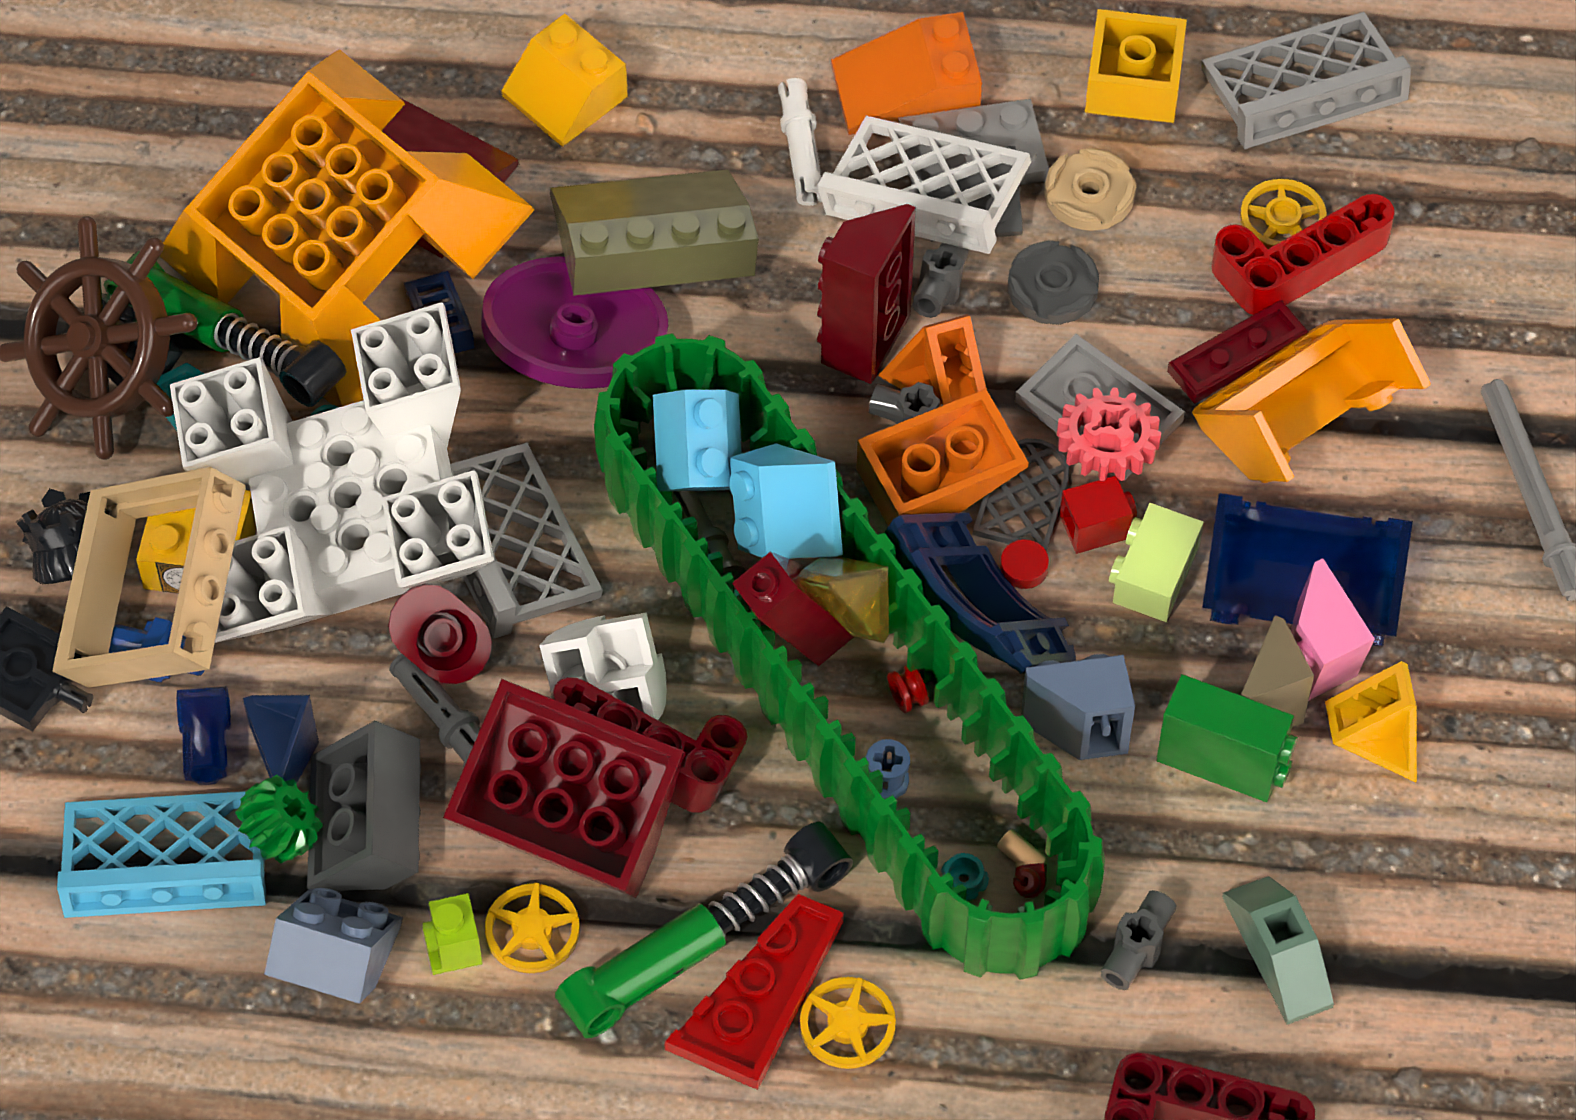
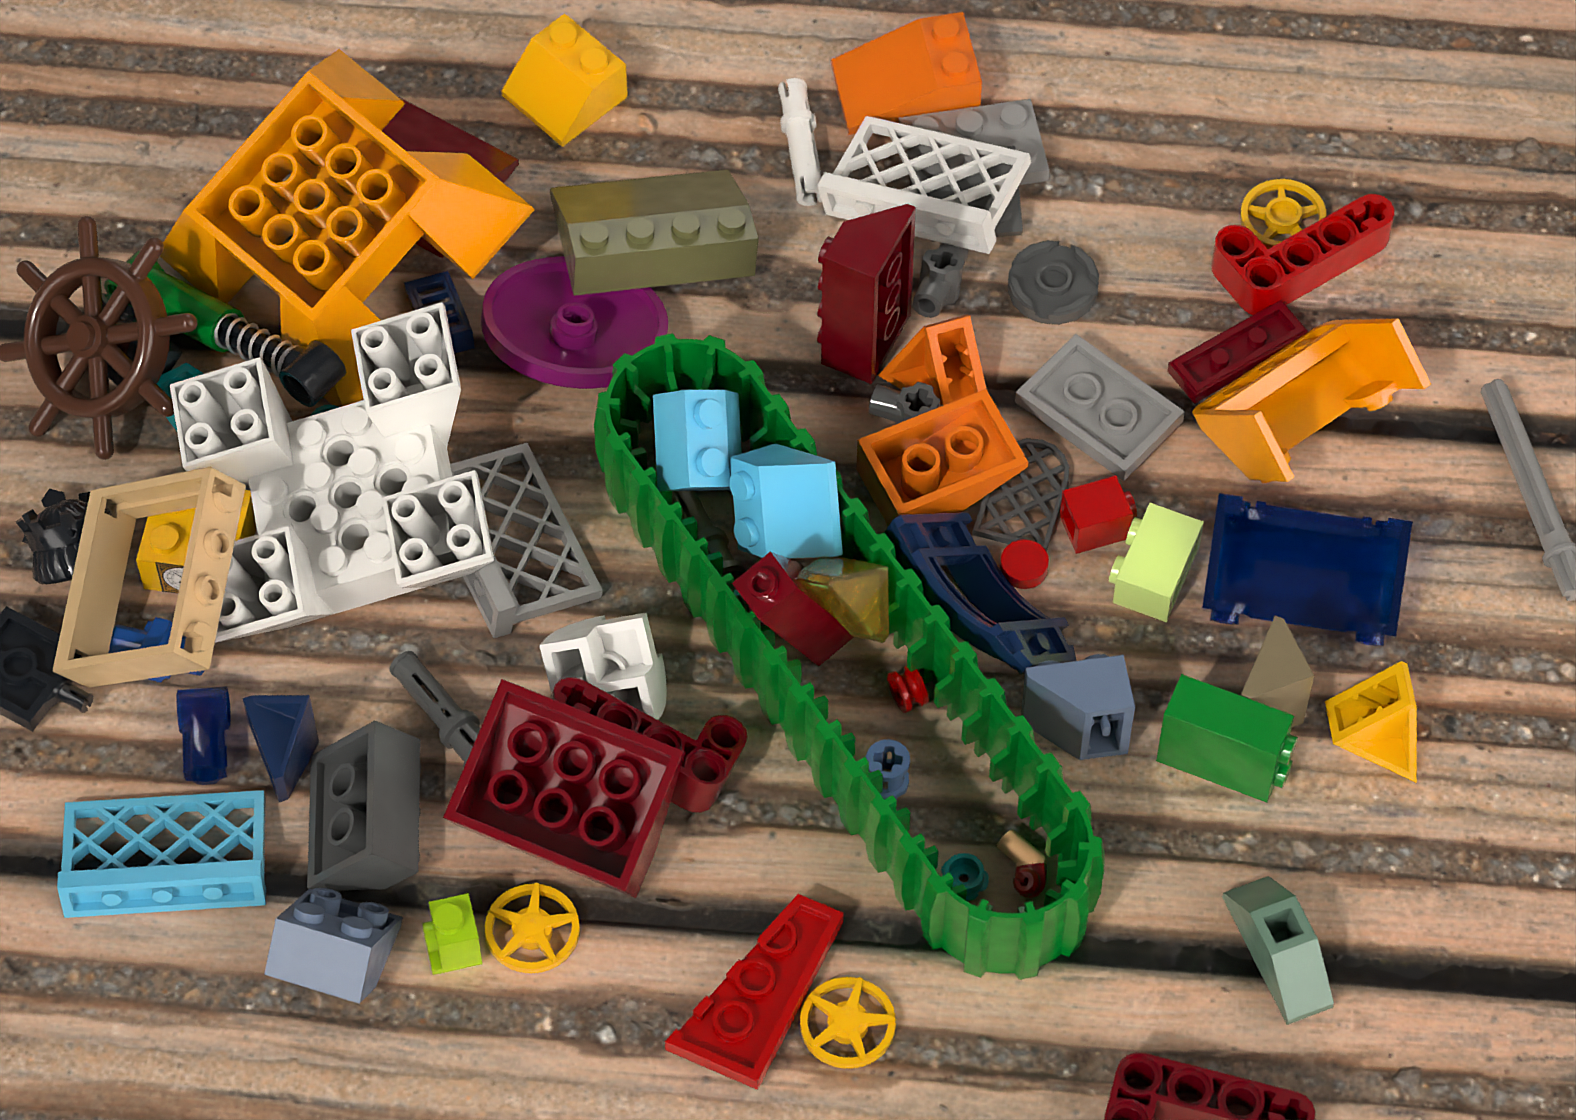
(278, 819): green gear -> none
(439, 634): dark red piece -> none
(600, 995): piece -> none
(1090, 172): tan plate -> none
(1108, 434): coral gear -> none
(1135, 66): yellow brick -> none
(1146, 924): dark grey axle -> none
(1317, 99): light grey fence -> none
(1329, 631): bright pink slope -> none

